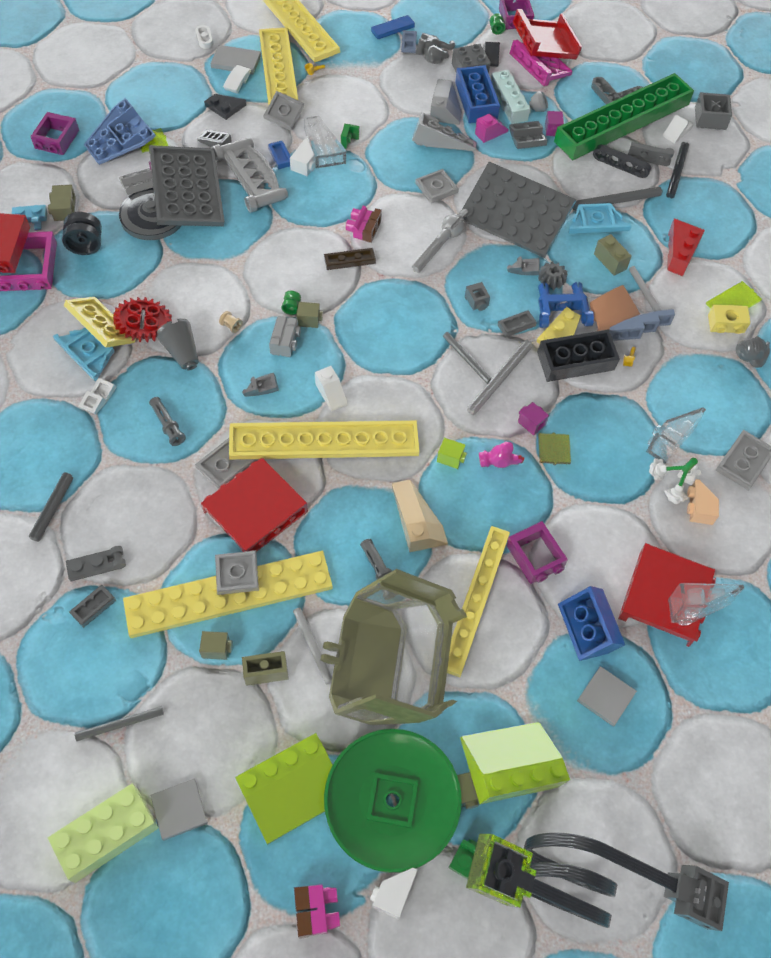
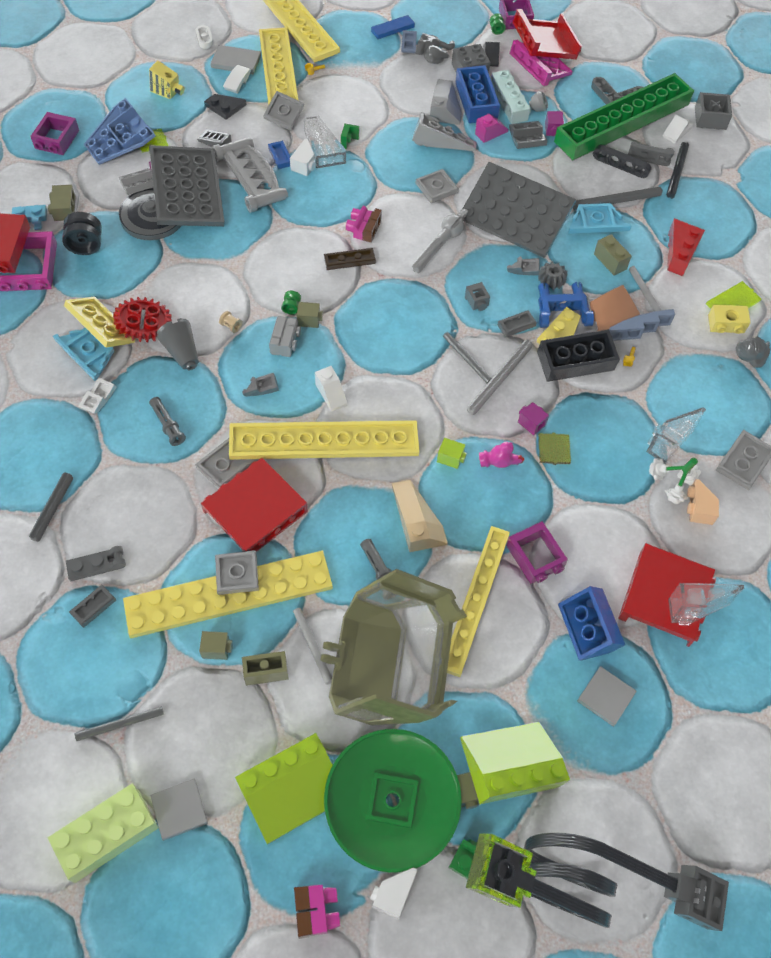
(164, 81): none -> light yellow torso

